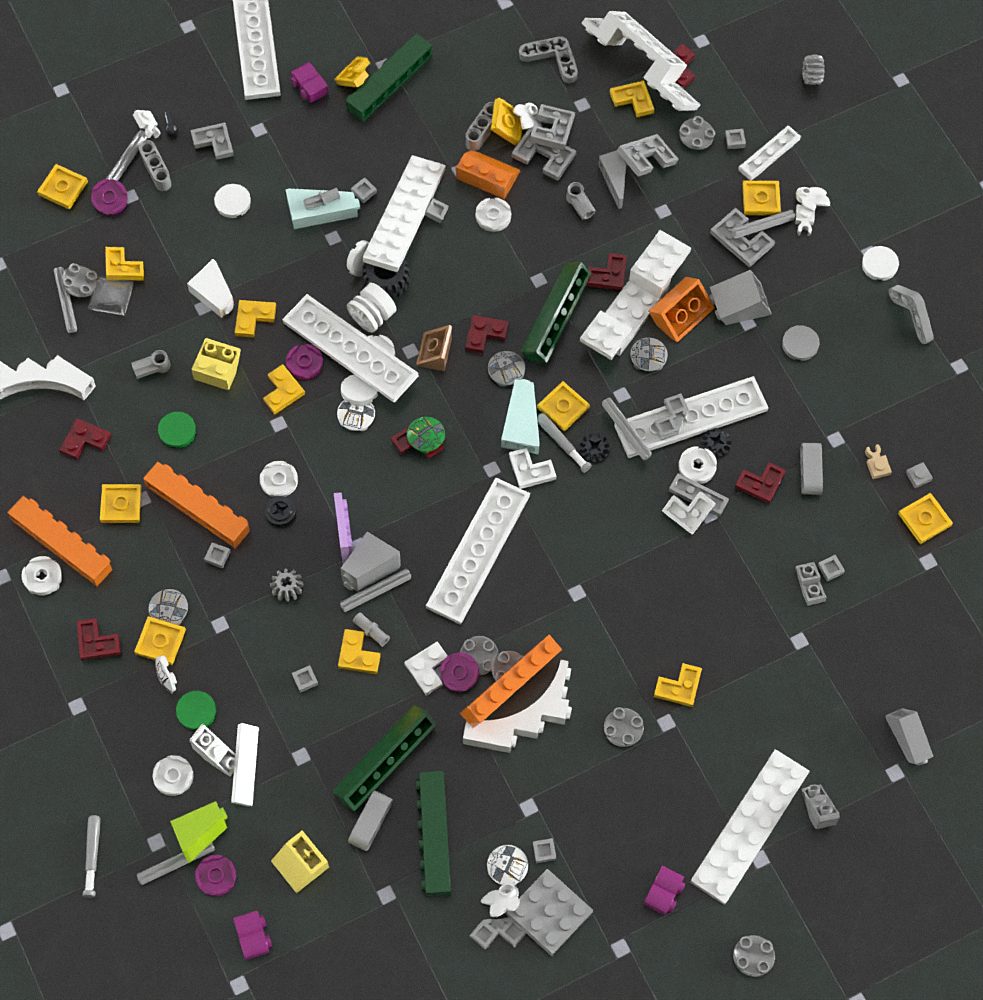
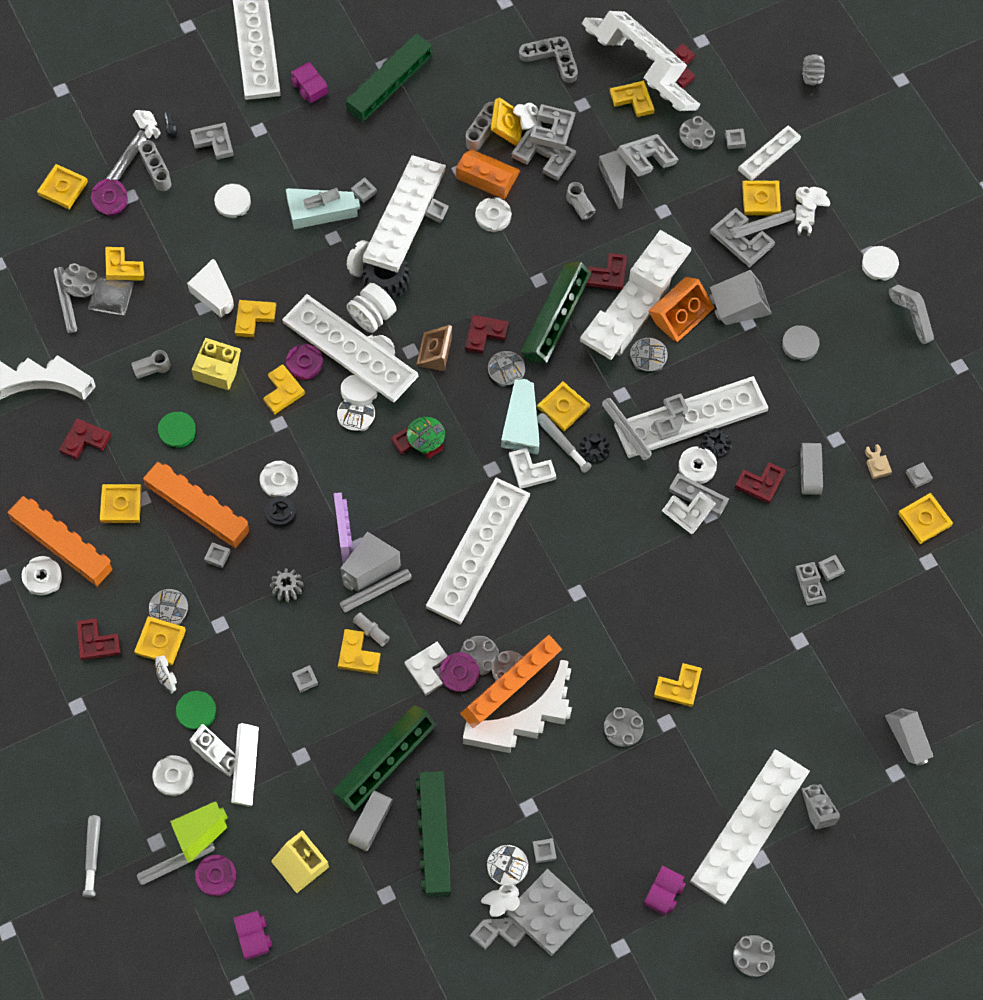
(354, 73): yellow plate -> none

